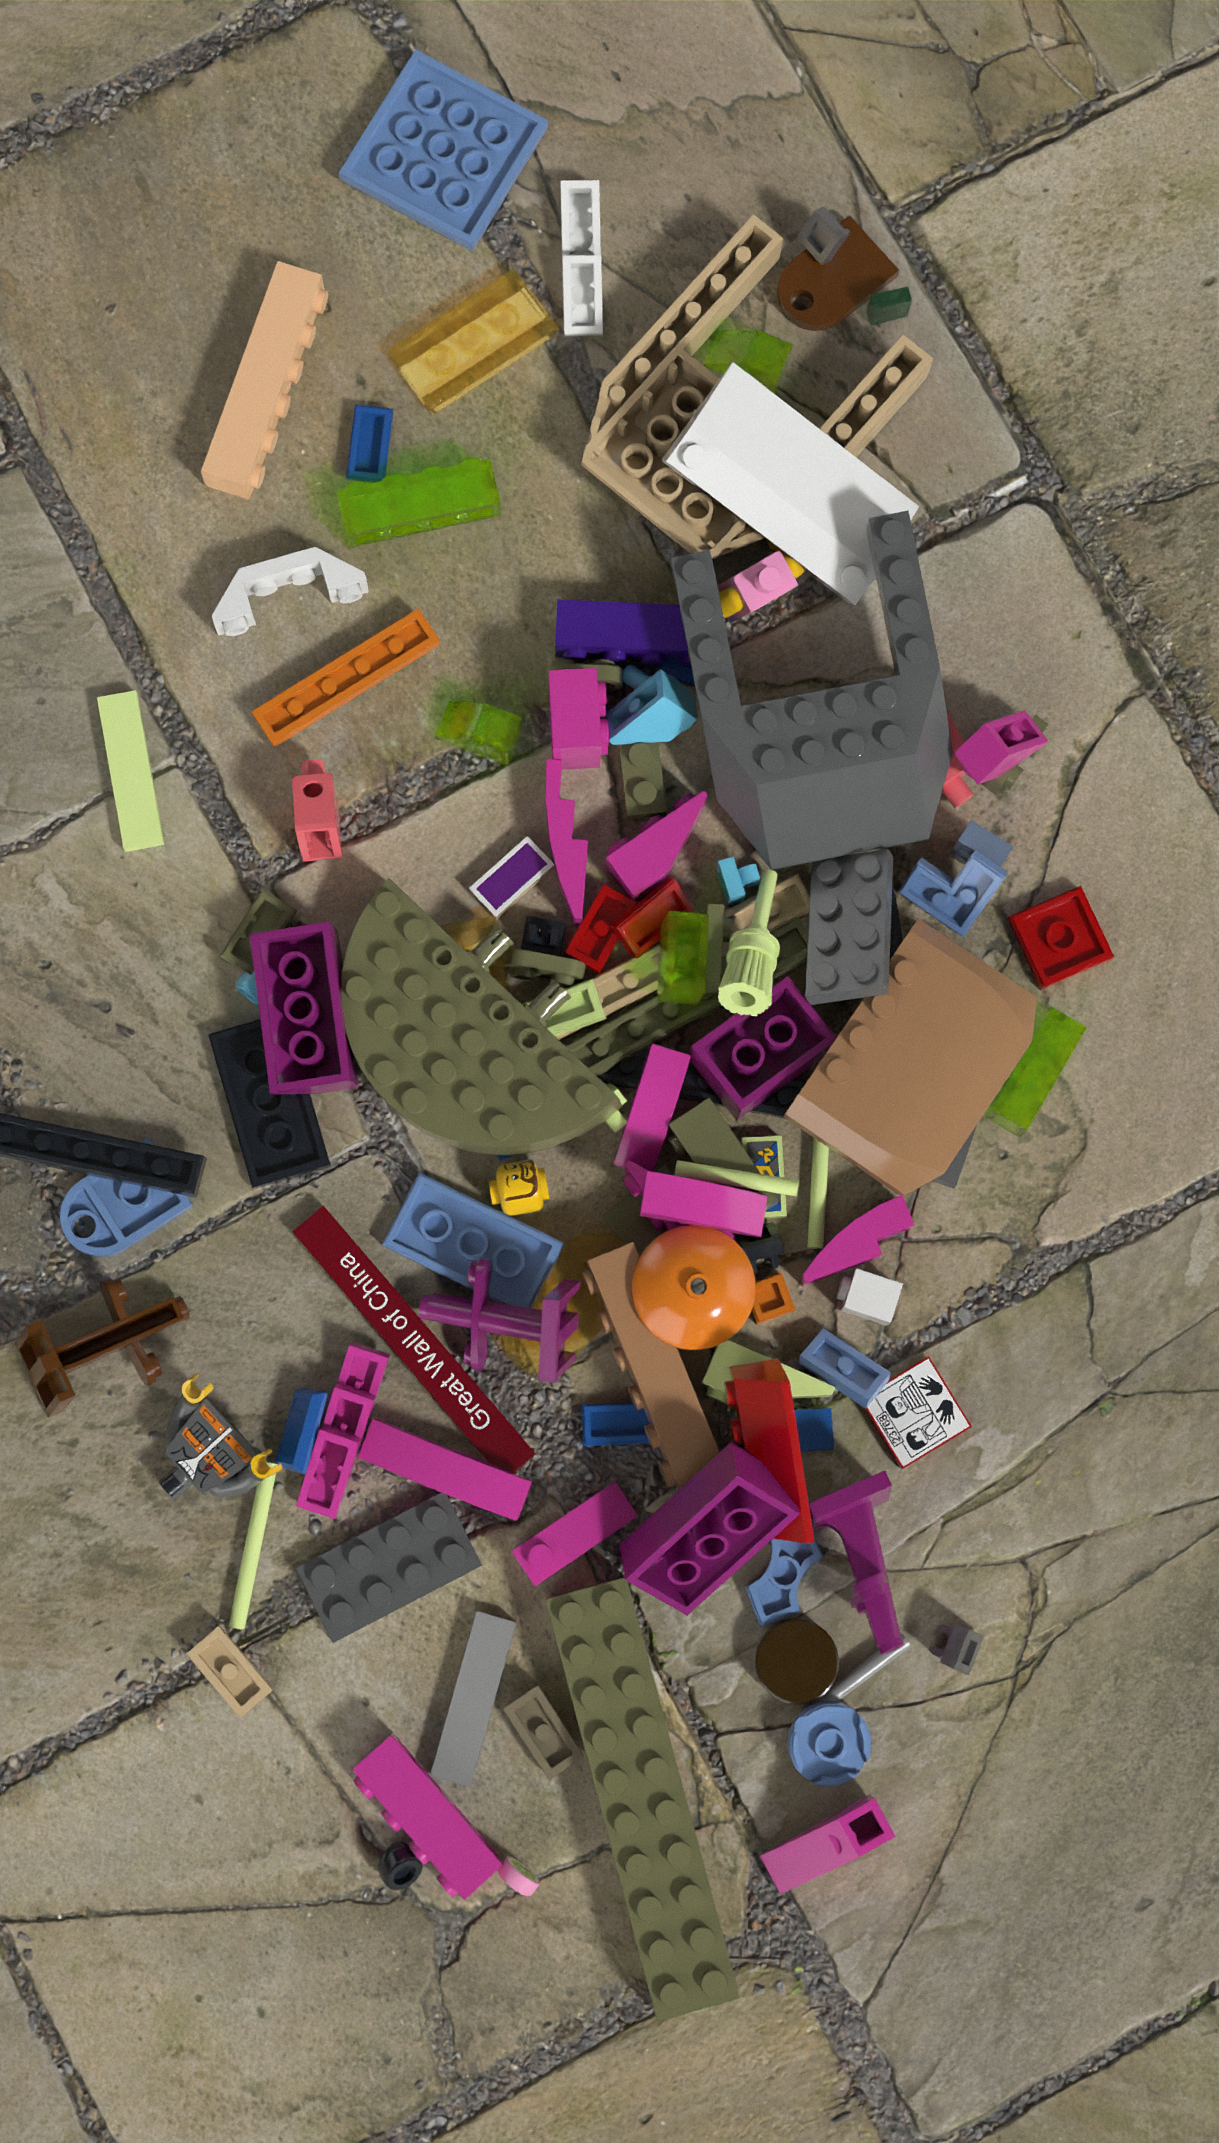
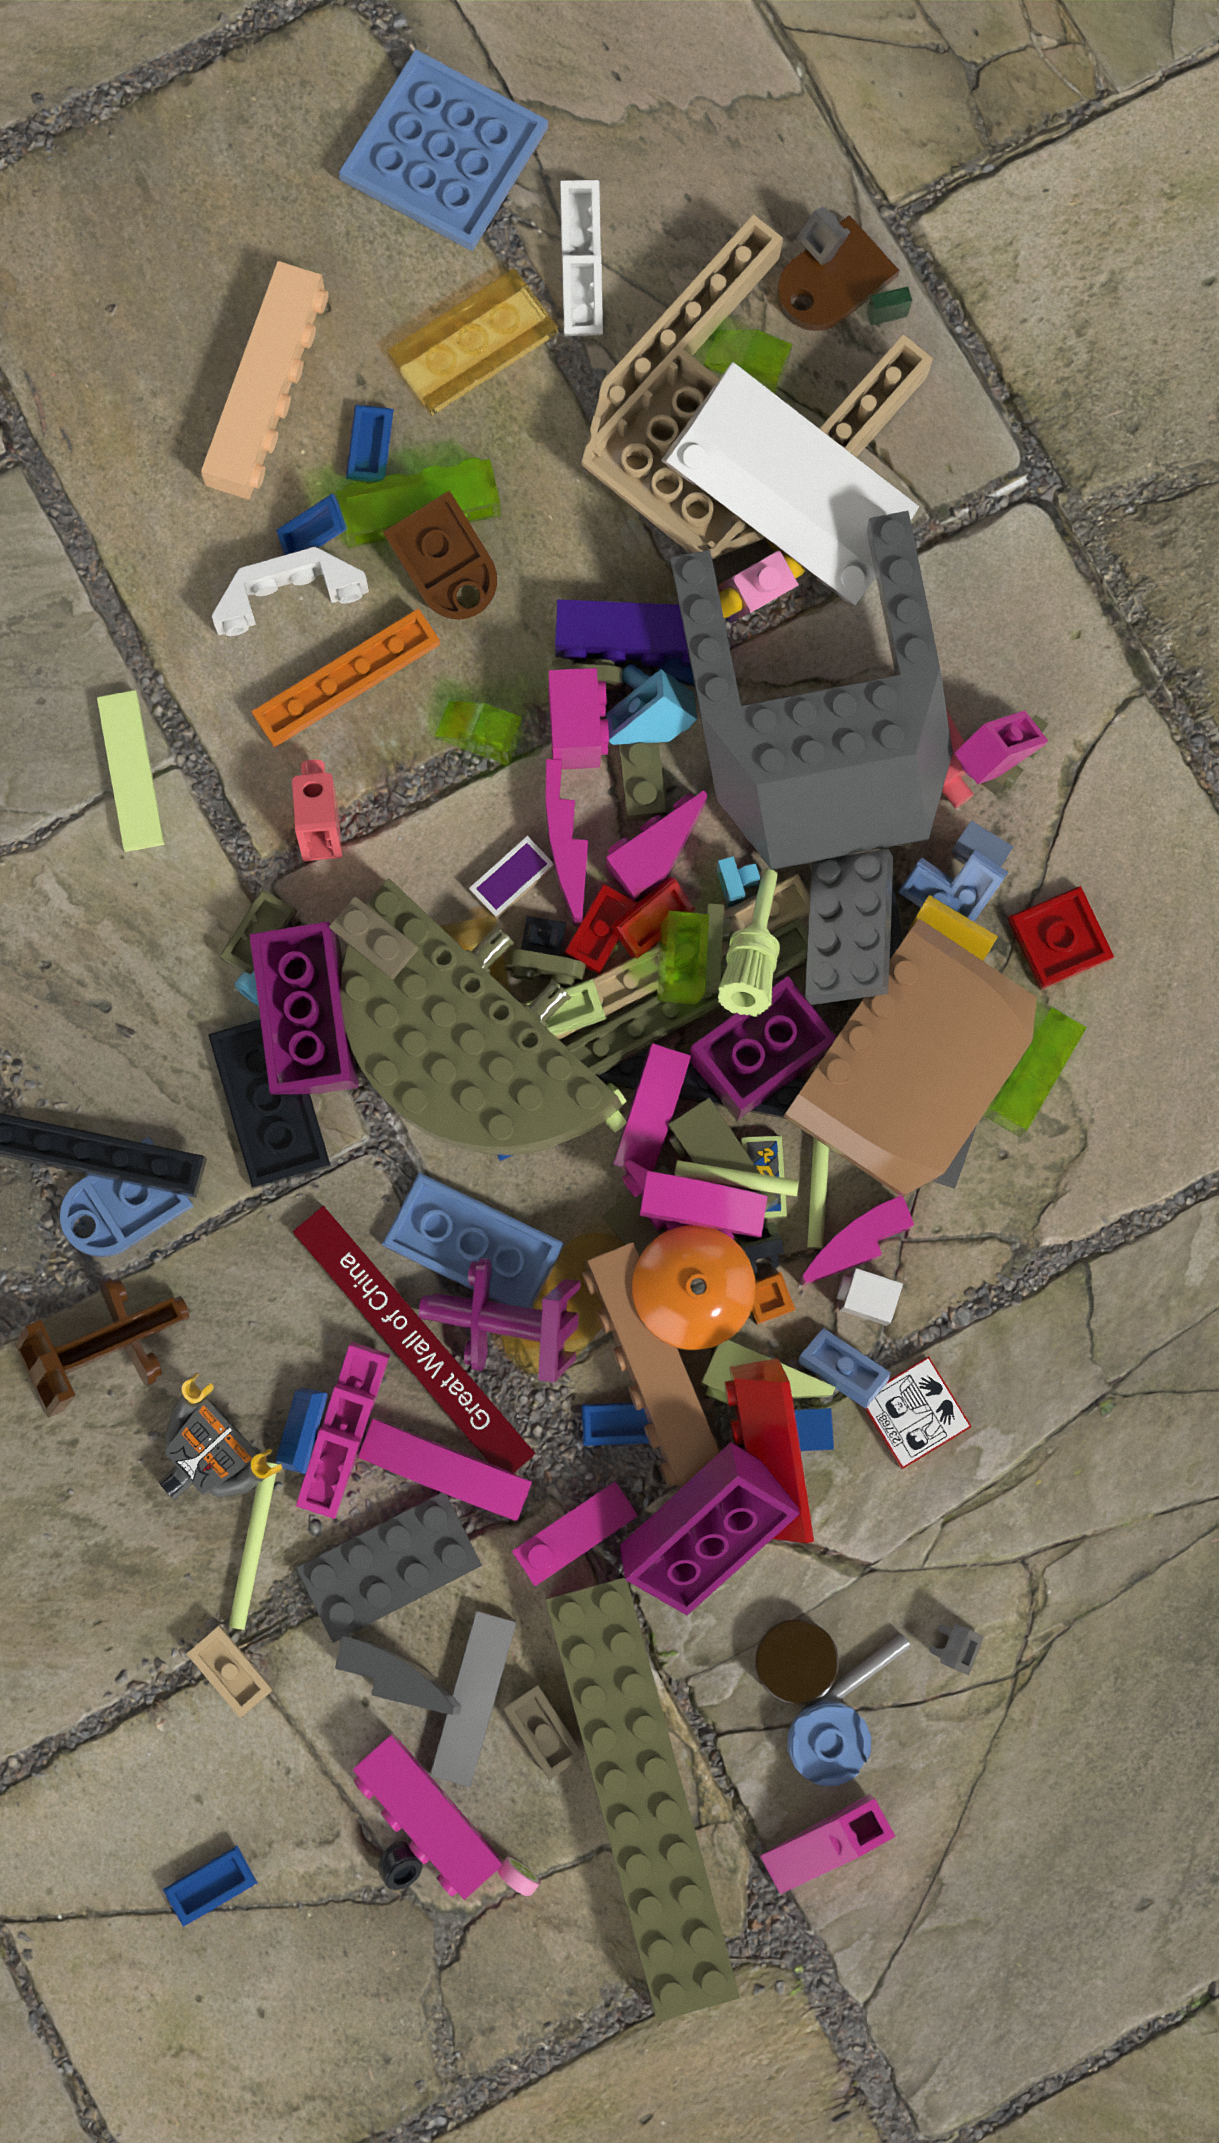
(210, 1886): none -> blue tile
(312, 526): none -> blue tile
(373, 938): none -> dark tan plate
(394, 1675): none -> dark grey slope
(443, 555): none -> reddish brown tile
(519, 1187): yellow head -> none
(775, 1591): medium blue tile -> none
(852, 1517): magenta piece -> none
(956, 927): none -> yellow tile

